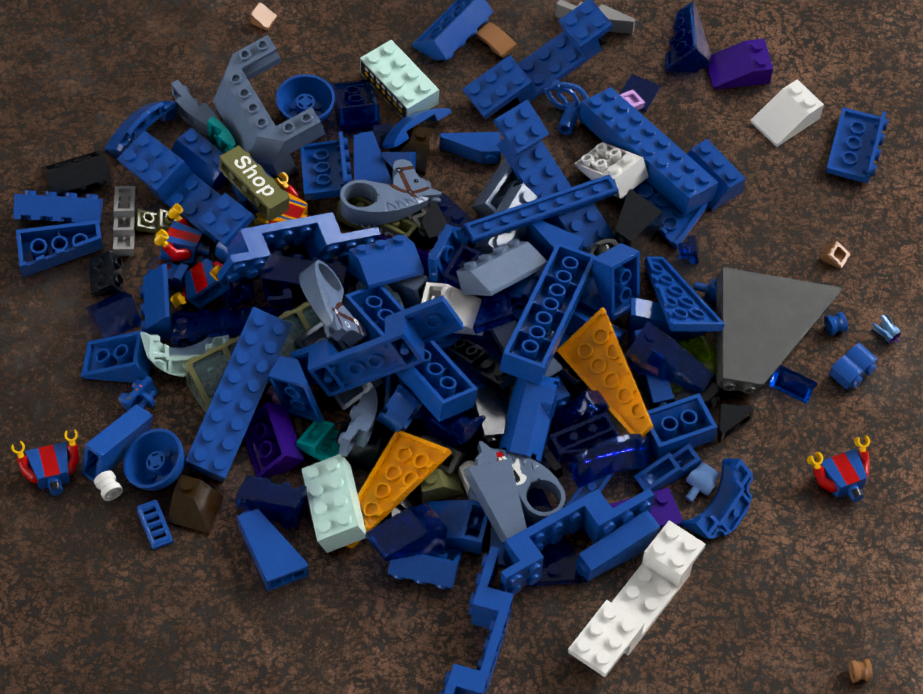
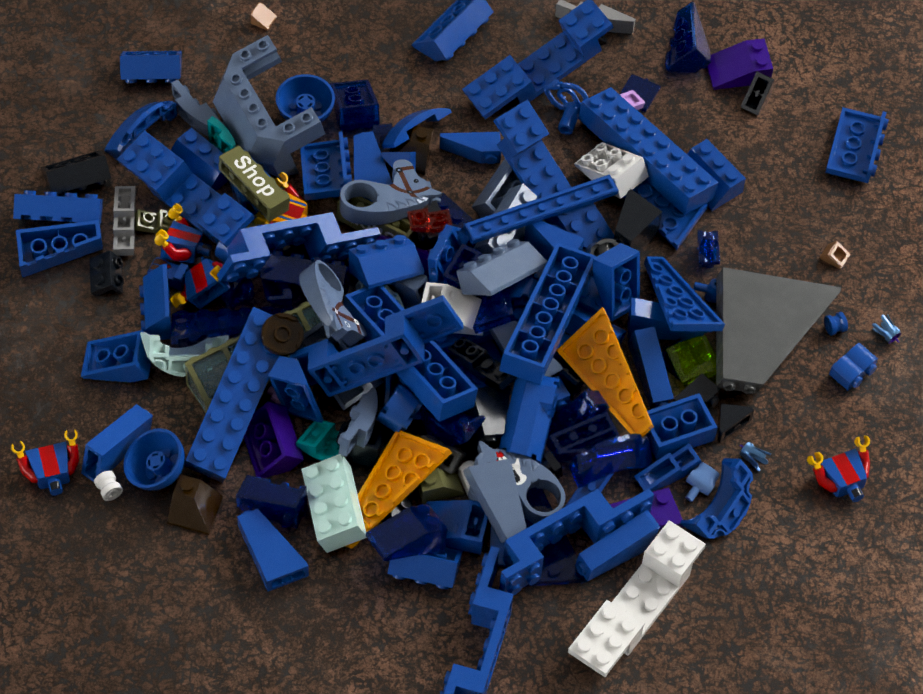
(115, 314): clear blue slope -> none
(142, 394): blue hips -> none
(150, 66): none -> blue slope
(150, 511): blue slope -> none
(282, 334): none -> dark brown tile
(398, 79): light aqua brick -> none
(426, 221): none -> clear red slope
(497, 39): medium nougat slope -> none
(664, 358): clear blue wedge -> none
(689, 250): clear blue tile -> none
(708, 248): none -> clear blue hips
(749, 452): none -> flat silver piece
(758, 93): none -> black slope
(788, 113): white slope -> none
(793, 383): clear blue slope -> none
(860, 670): medium nougat wheel -> none

